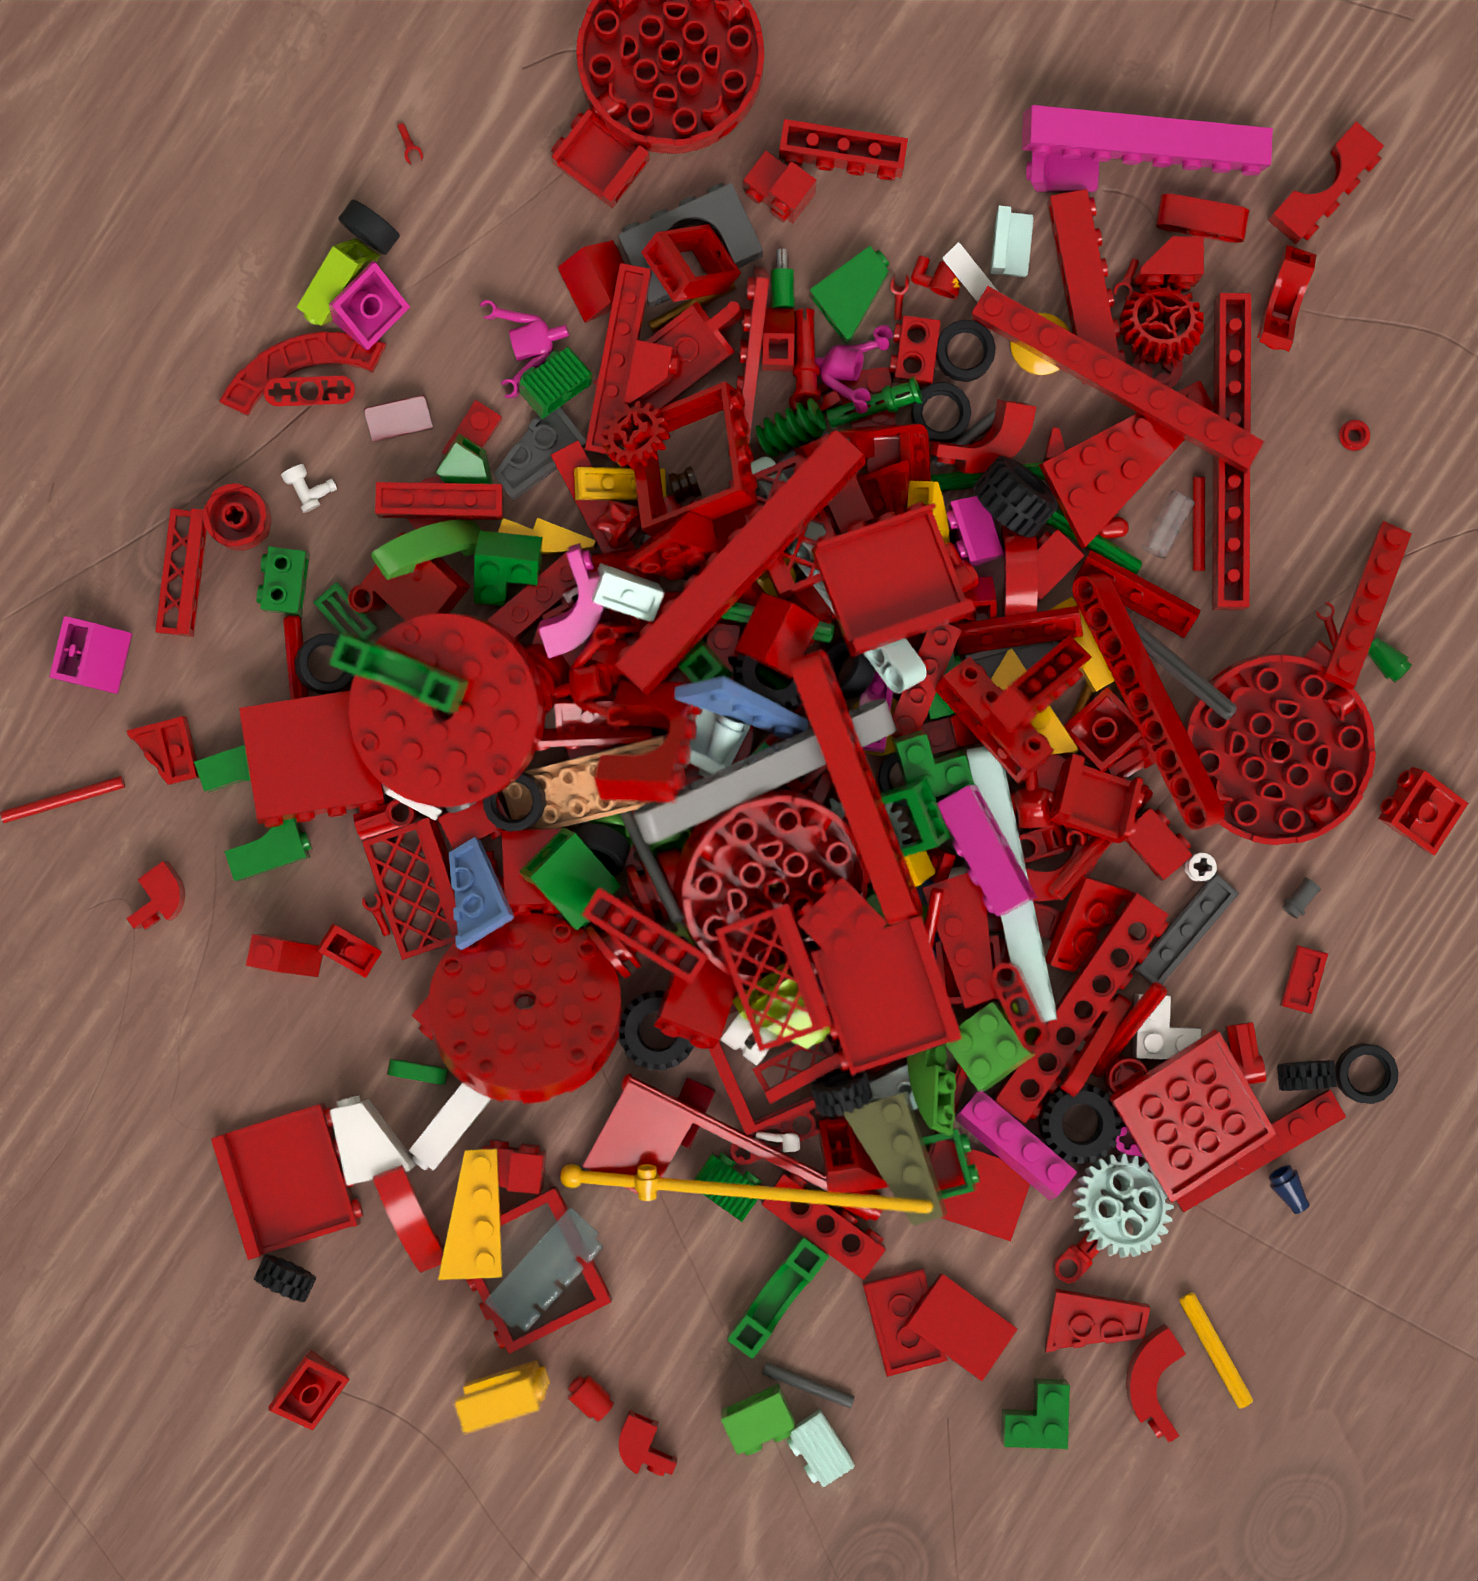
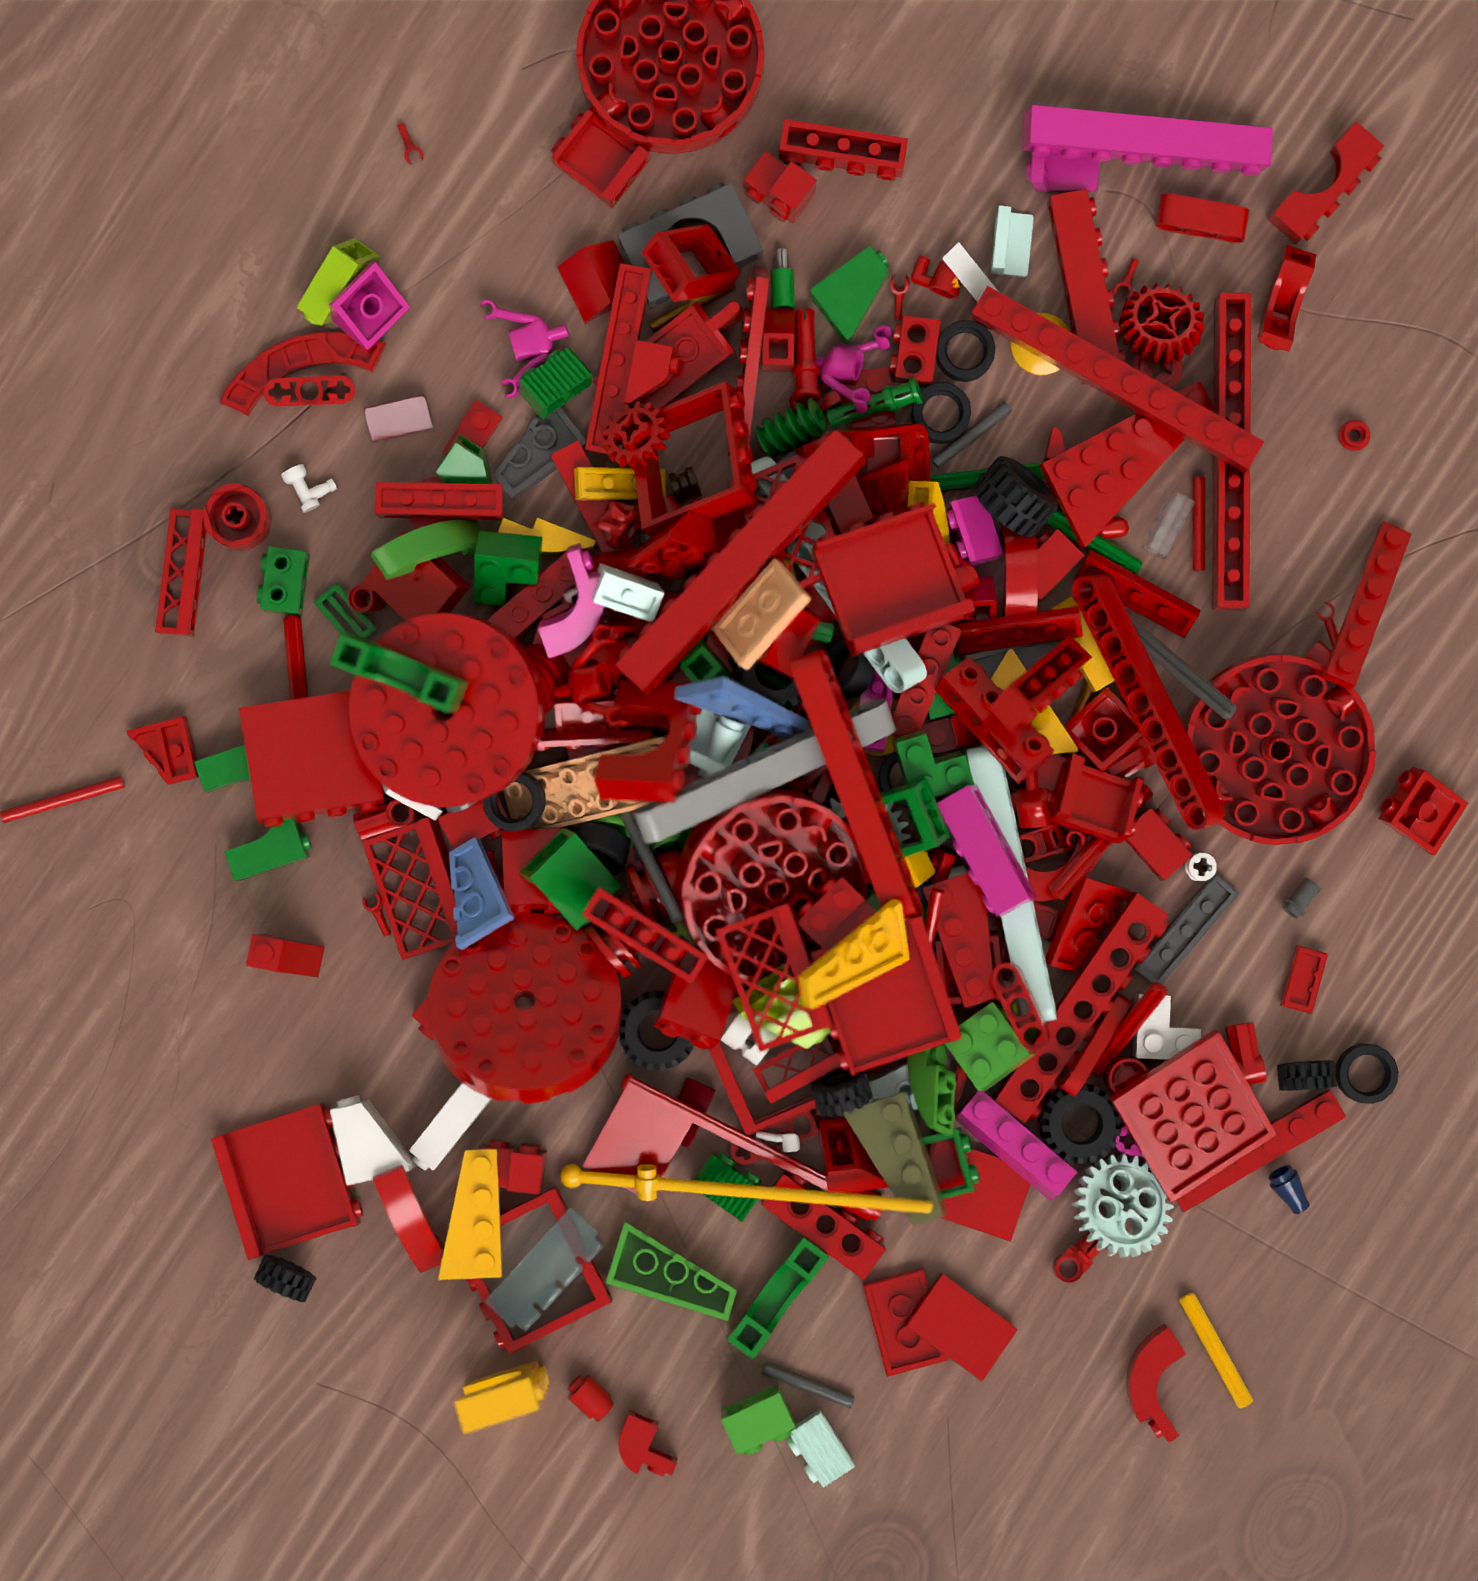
(90, 655): dark pink slope -> none
(166, 896): red brick -> none
(304, 673): black tyre -> none
(309, 1391): red slope -> none
(349, 950): red slope -> none
(369, 227): black tyre -> none
(417, 1071): green beam -> none
(661, 1274): none -> bright green wedge
(761, 614): none -> light nougat plate
(859, 957): none -> yellow wing
(1005, 438): red arch -> none
(1044, 1425): green brick -> none
(1092, 1319): red wing -> none
(1176, 262): red slope -> none
(1389, 660): green cone -> none

